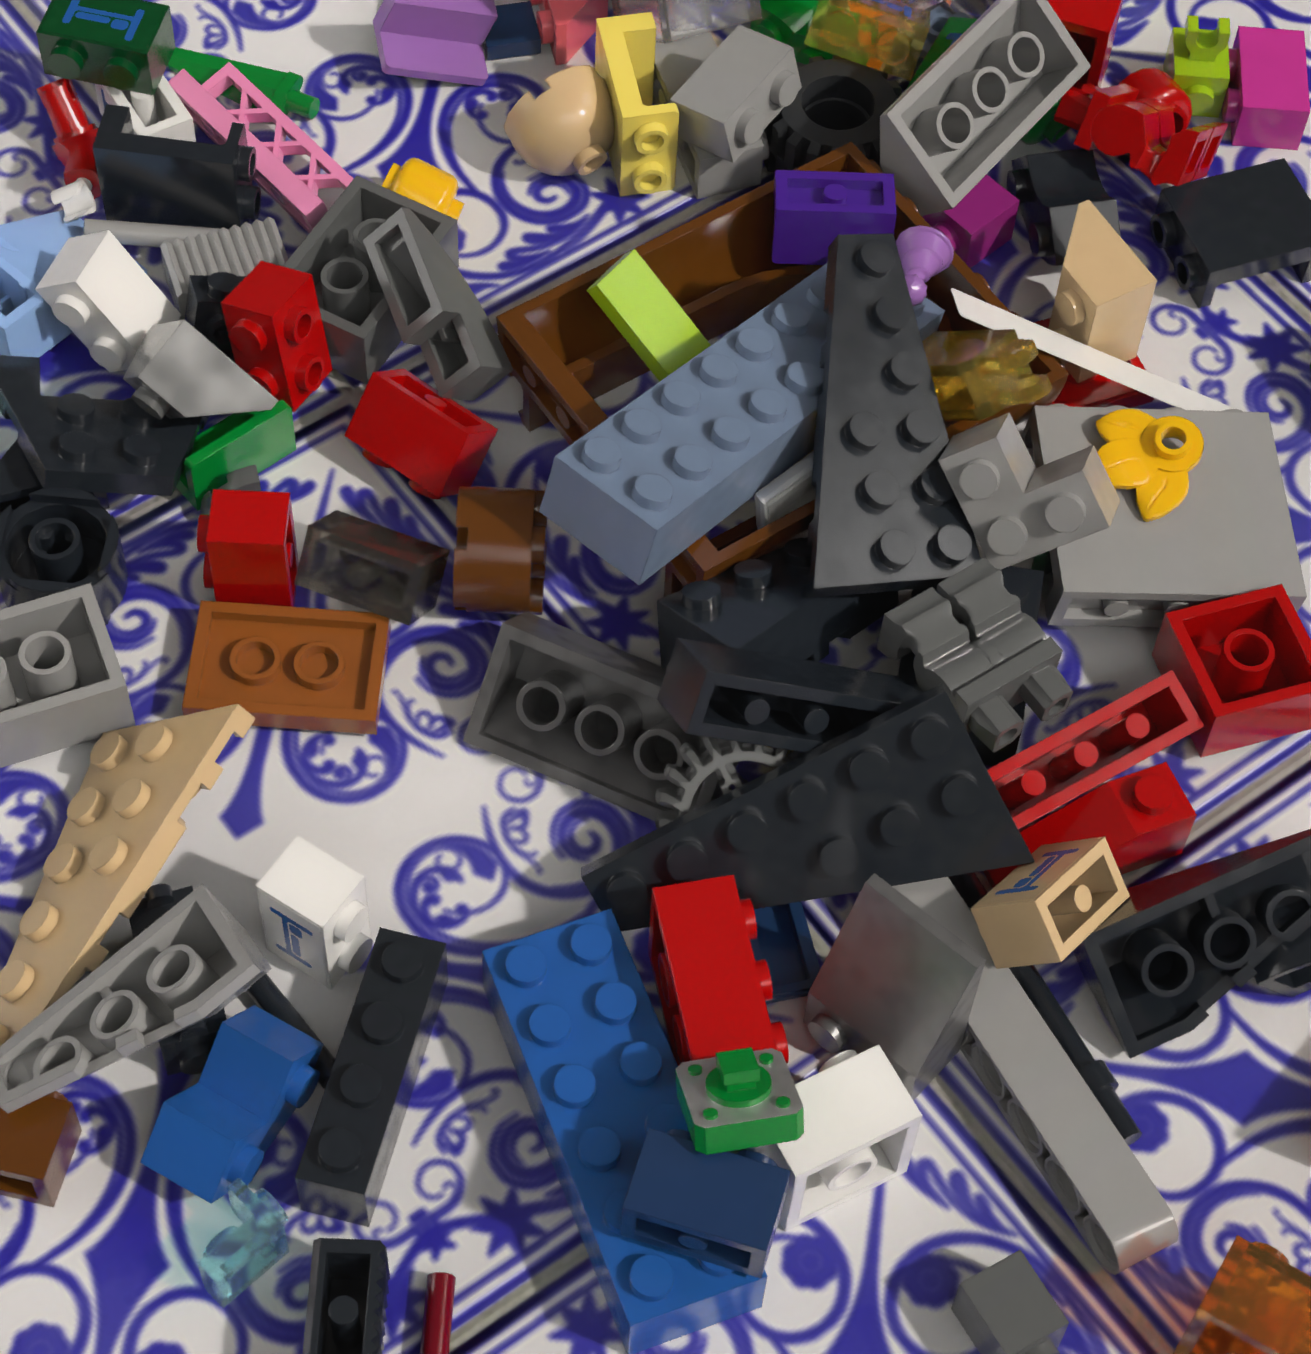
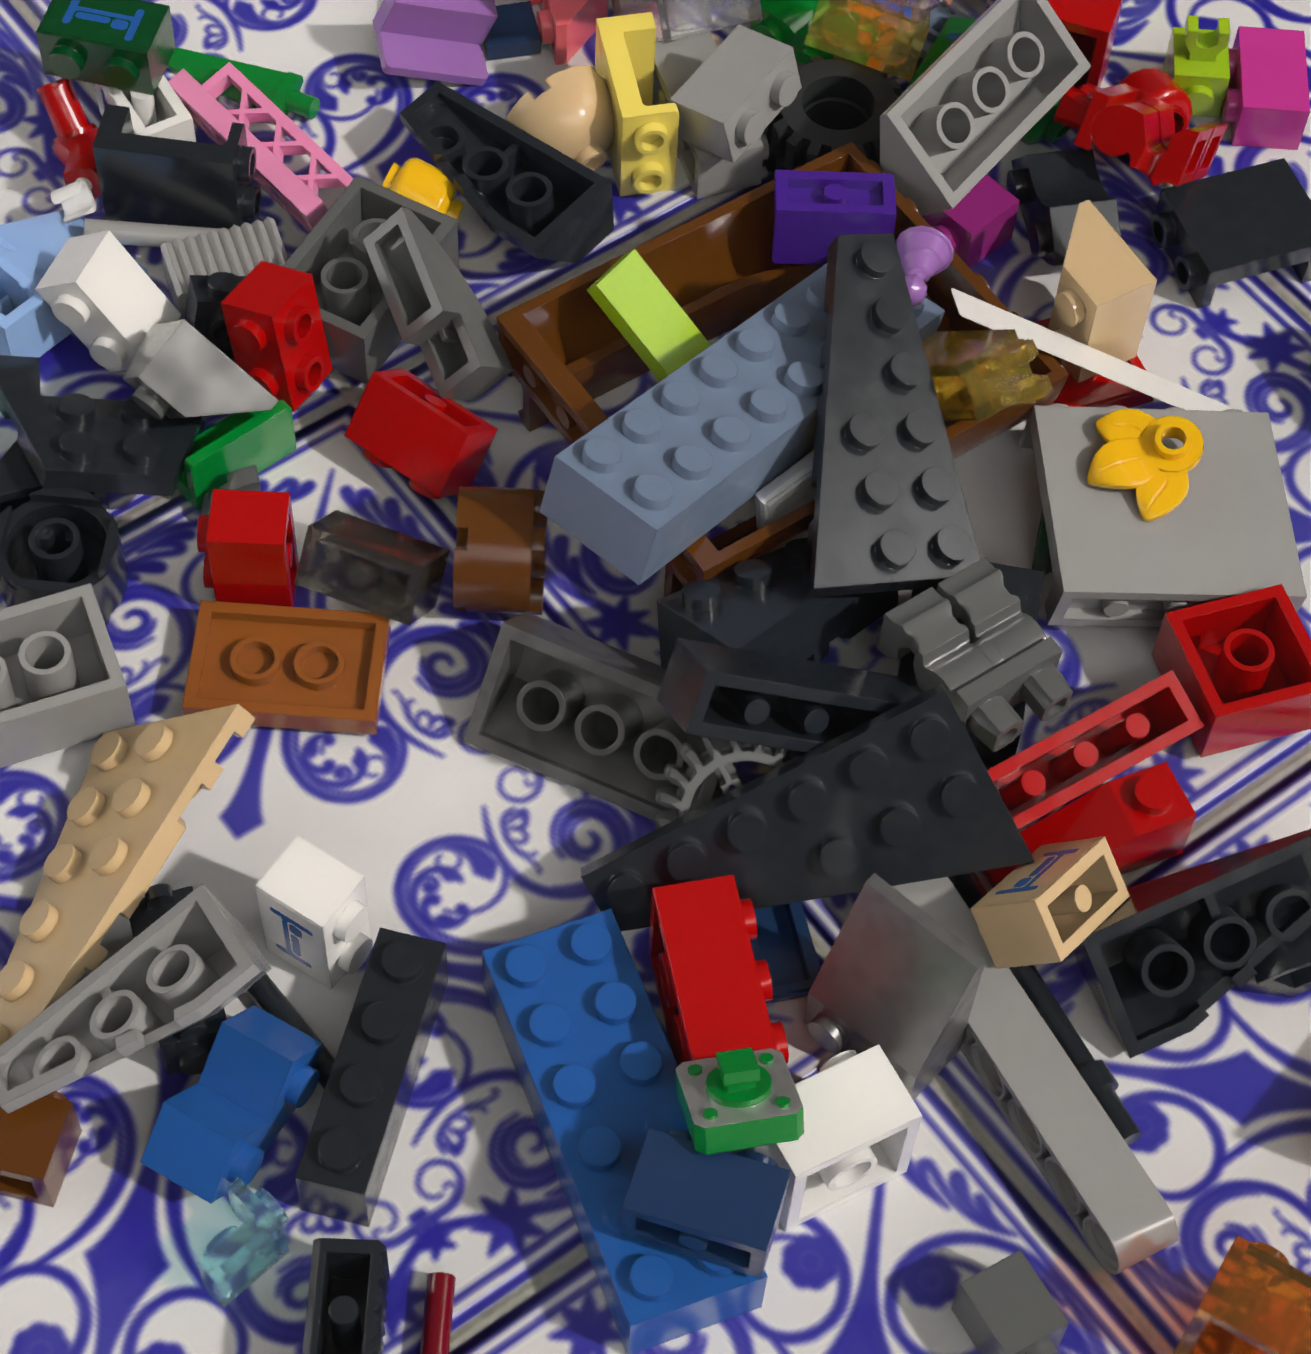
(512, 178): none -> black wedge
(1021, 507): light grey brick -> none

